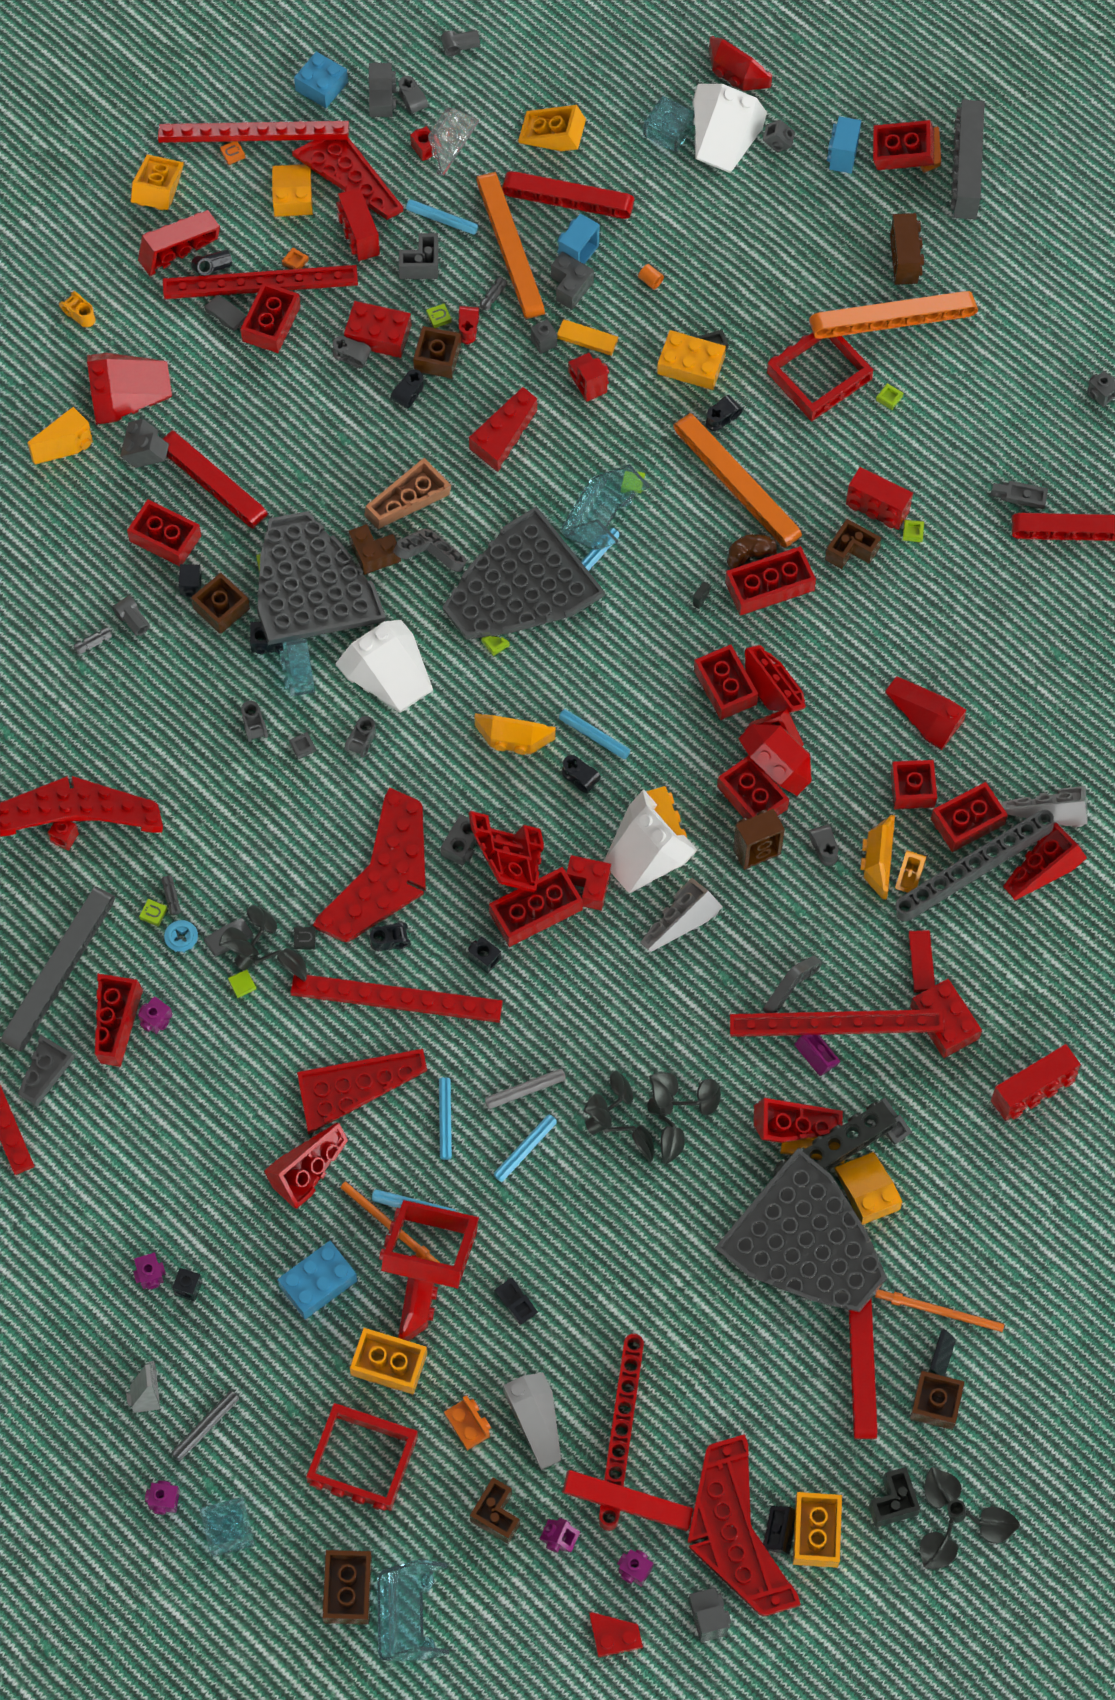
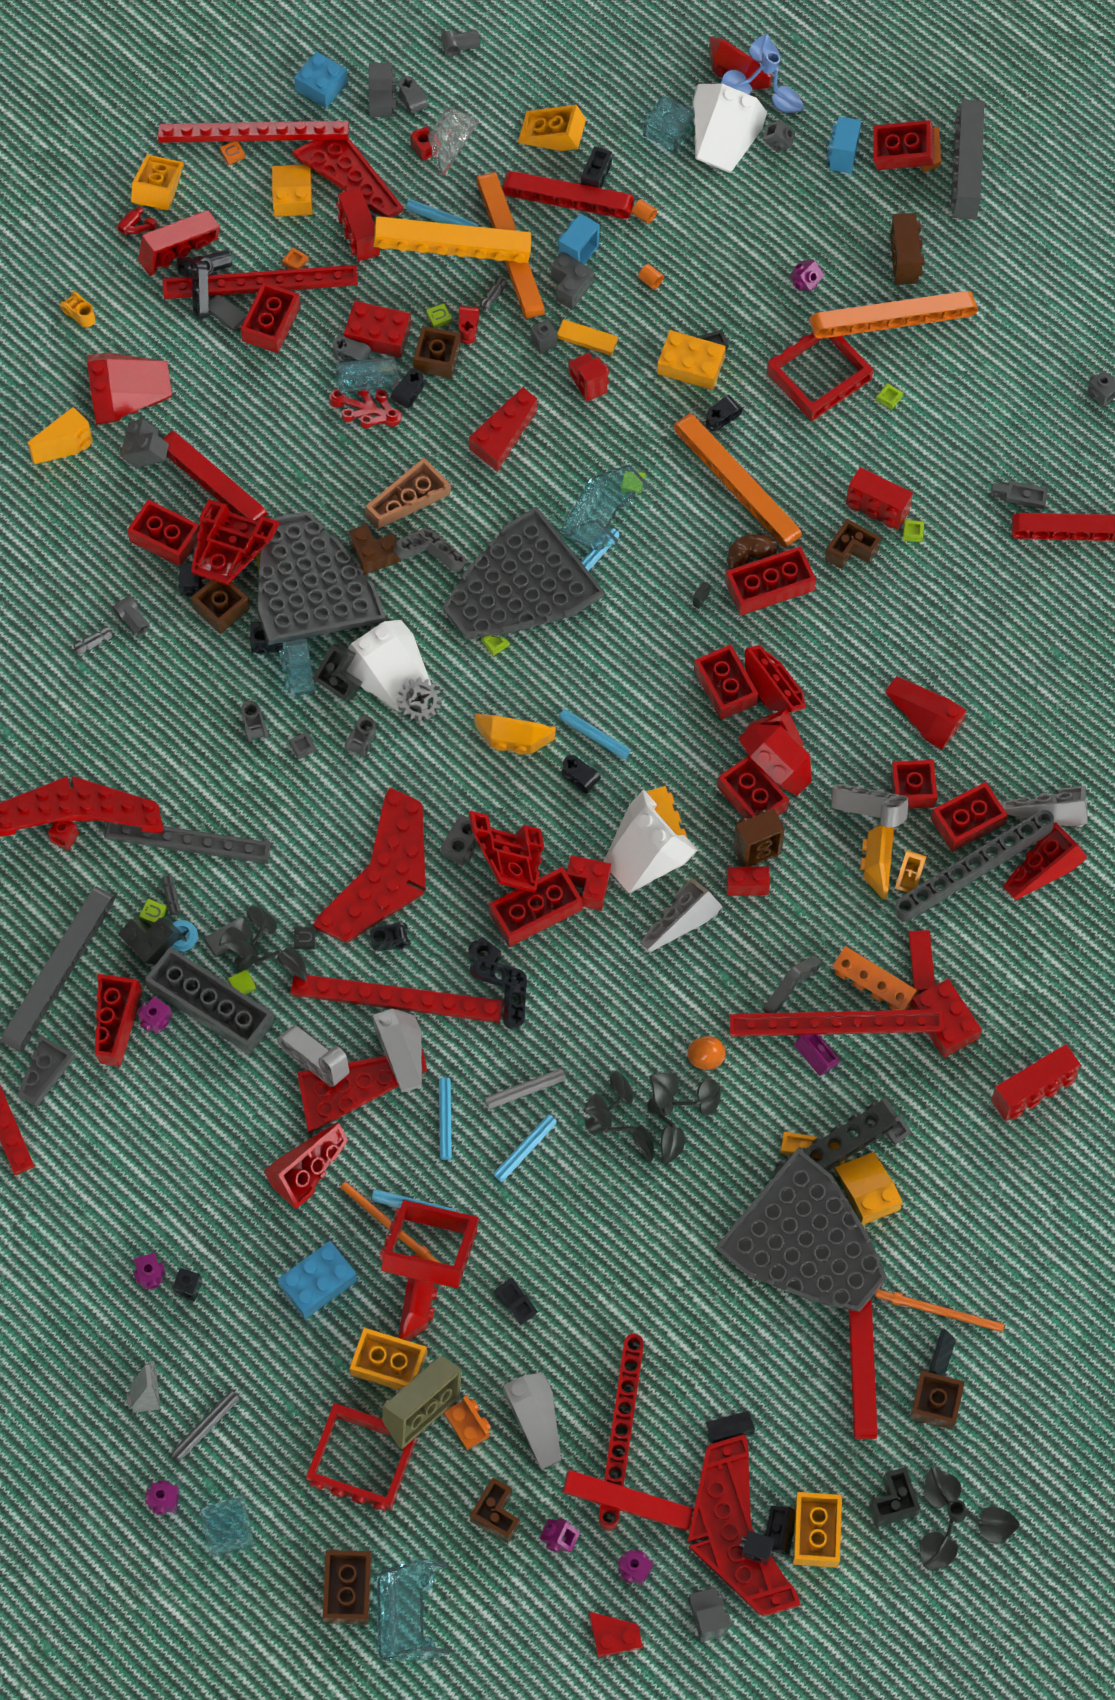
(128, 223): none -> red plant
(150, 942): none -> pearl dark grey brick
(192, 842): none -> dark grey tile
(198, 272): none -> black beam
(210, 1000): none -> dark grey brick
(228, 542): none -> red wedge
(326, 1064): none -> light grey beam
(334, 675): none -> pearl dark grey brick
(367, 374): none -> clear light blue brick
(387, 415): none -> red plant
(401, 1043): none -> light grey wedge
(420, 262): dark grey brick -> none
(422, 707): none -> light grey gear
(422, 1401): none -> olive slope
(452, 239): none -> light orange brick
(511, 987): none -> black beam
(597, 167): none -> black brick
(644, 211): none -> orange beam
(706, 1053): none -> orange hat
(730, 1427): none -> black slope
(748, 881): none -> red brick
(756, 1547): none -> black brick
(765, 51): none -> medium blue plant
(791, 1121): red wedge -> none
(806, 275): none -> magenta brick
(824, 842): dark grey piece -> none
(875, 979): none -> orange brick
(887, 806): none -> light grey beam

